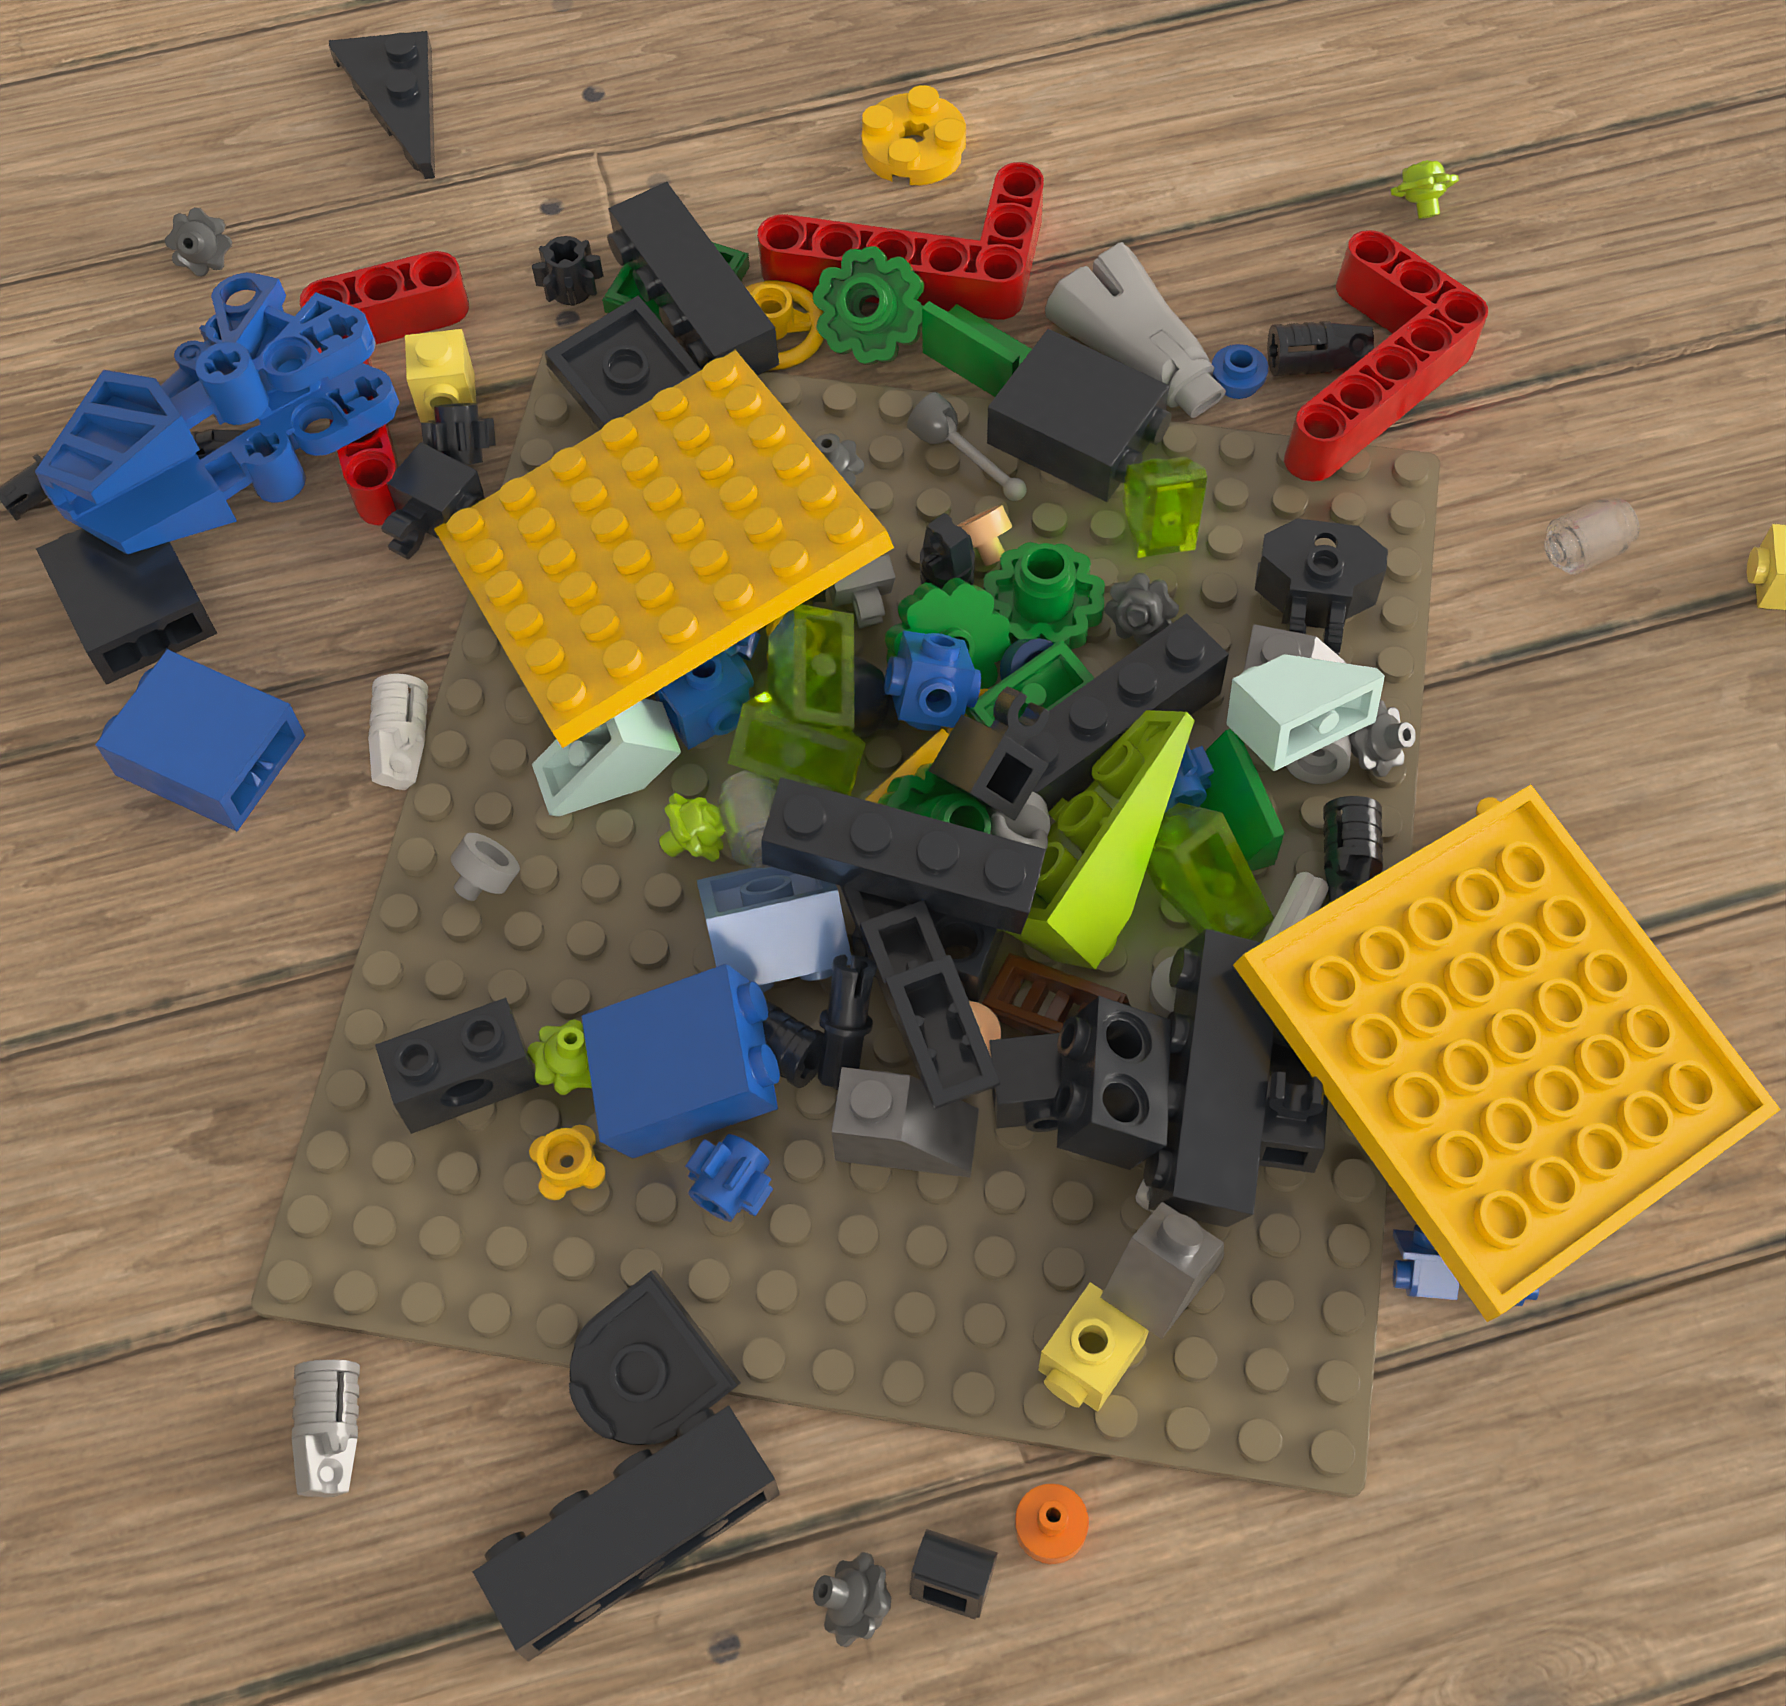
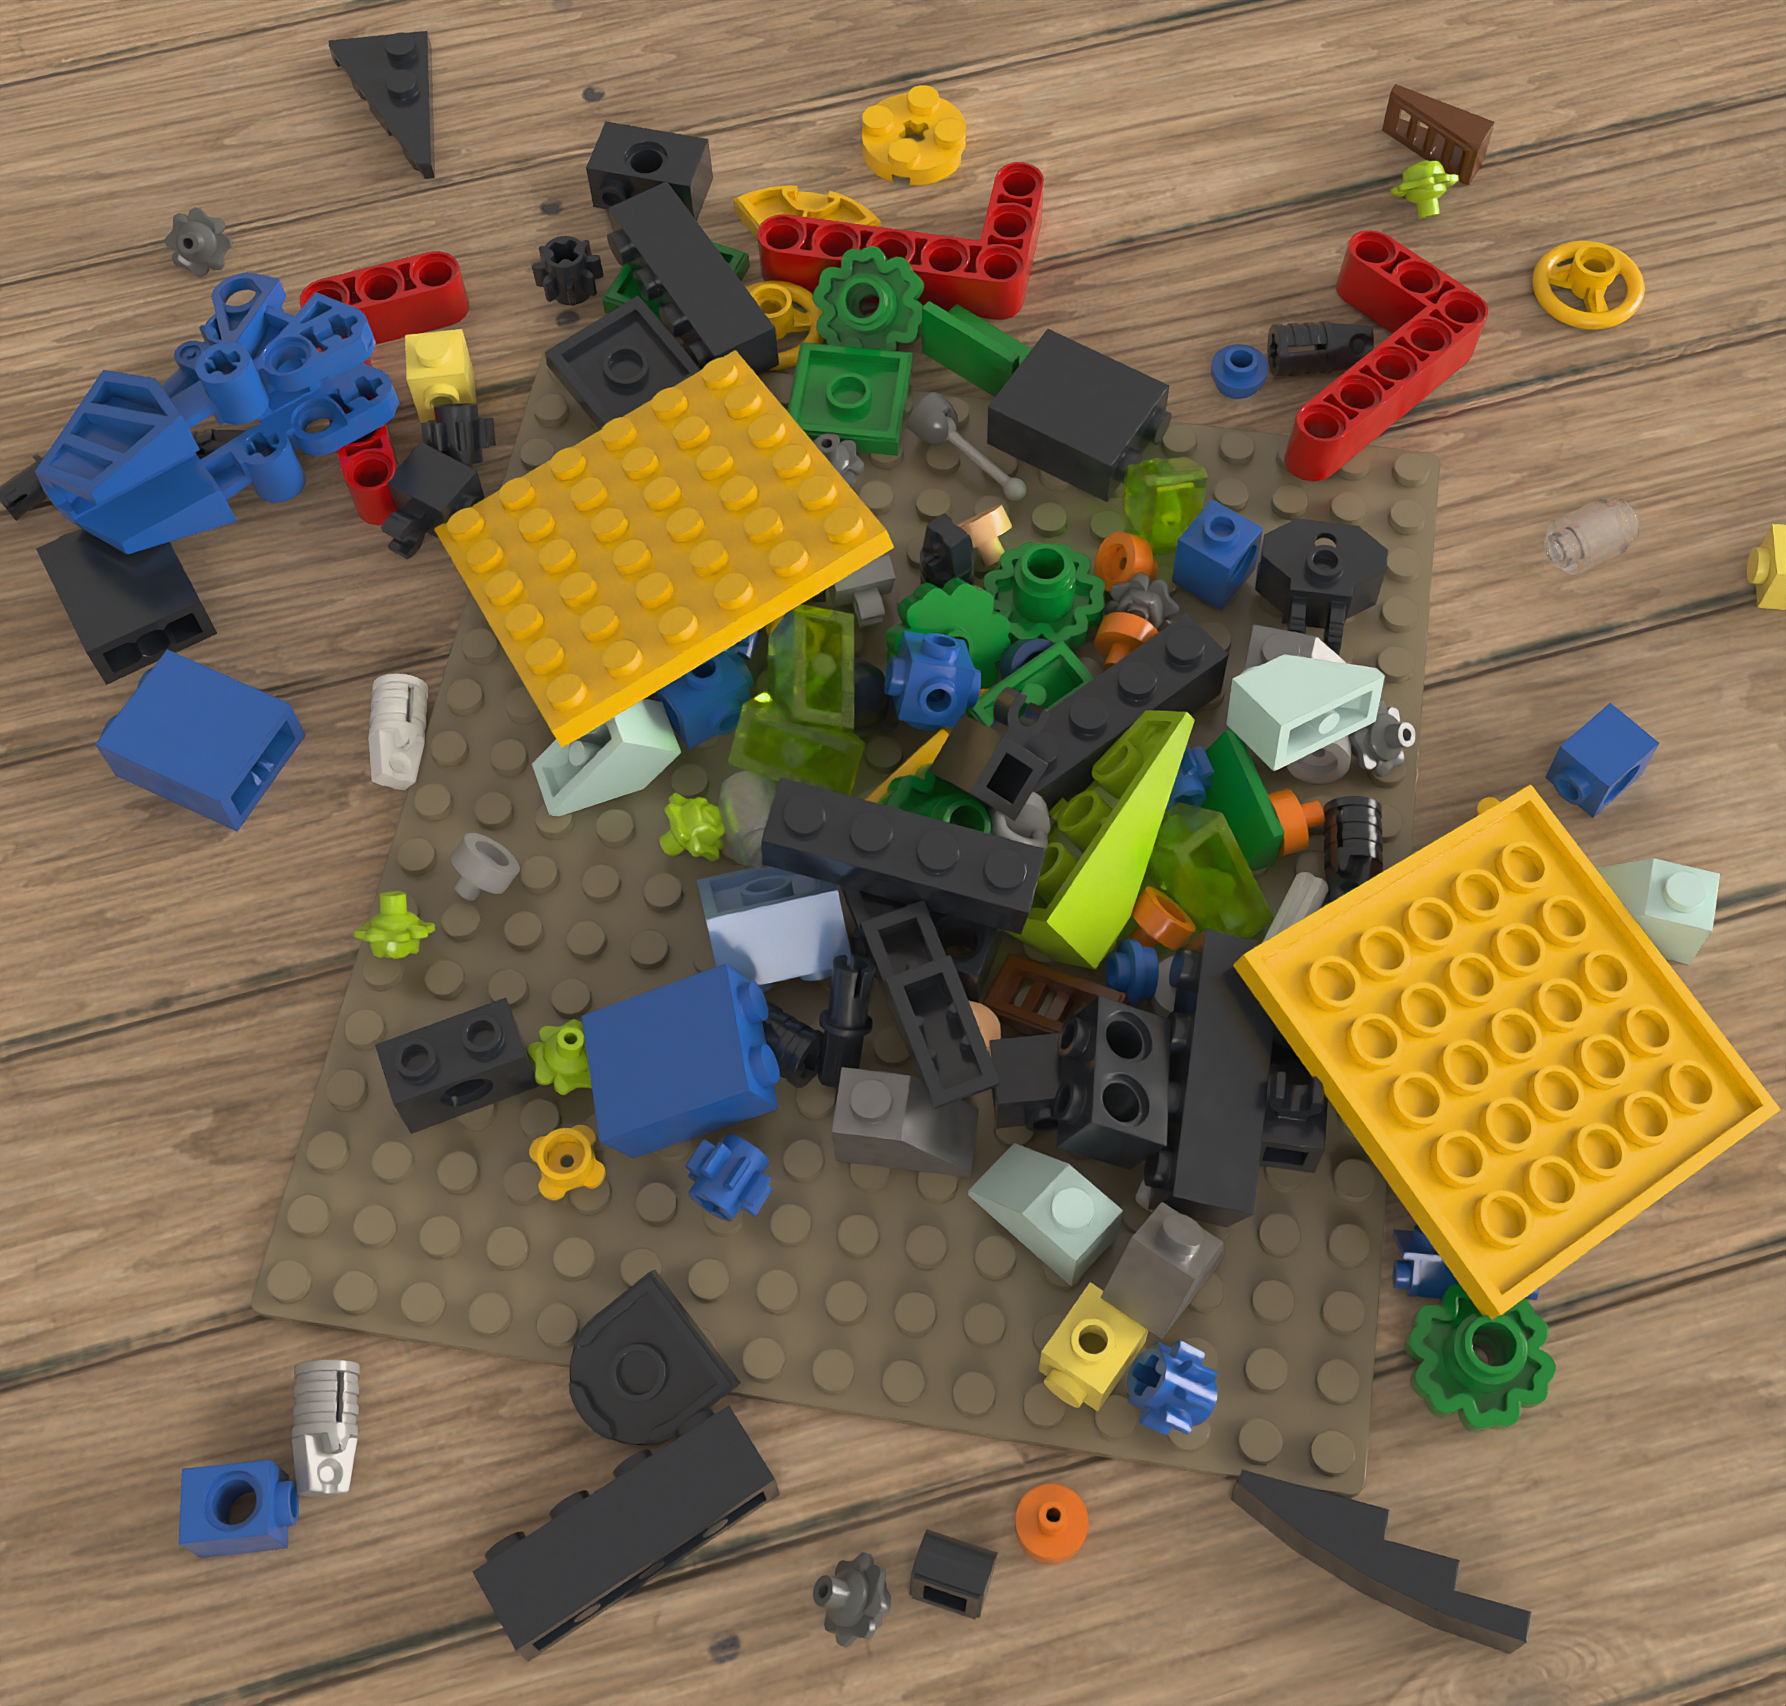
(210, 1493): none -> blue brick
(394, 929): none -> lime plant
(638, 158): none -> black brick
(771, 201): none -> yellow tile
(852, 394): none -> green tile
(1049, 1209): none -> light aqua slope
(1120, 635): none -> orange tile
(1122, 557): none -> orange tile
(1128, 320): light grey piece -> none
(1133, 971): none -> blue plate
(1160, 920): none -> orange tile
(1172, 1387): none -> blue gear
(1216, 554): none -> blue brick
(1295, 819): none -> orange tile
(1351, 1545): none -> black slope
(1452, 136): none -> reddish brown slope
(1458, 1381): none -> green plant
(1588, 276): none -> yellow piece
(1601, 760): none -> blue brick
(1668, 903): none -> light aqua slope

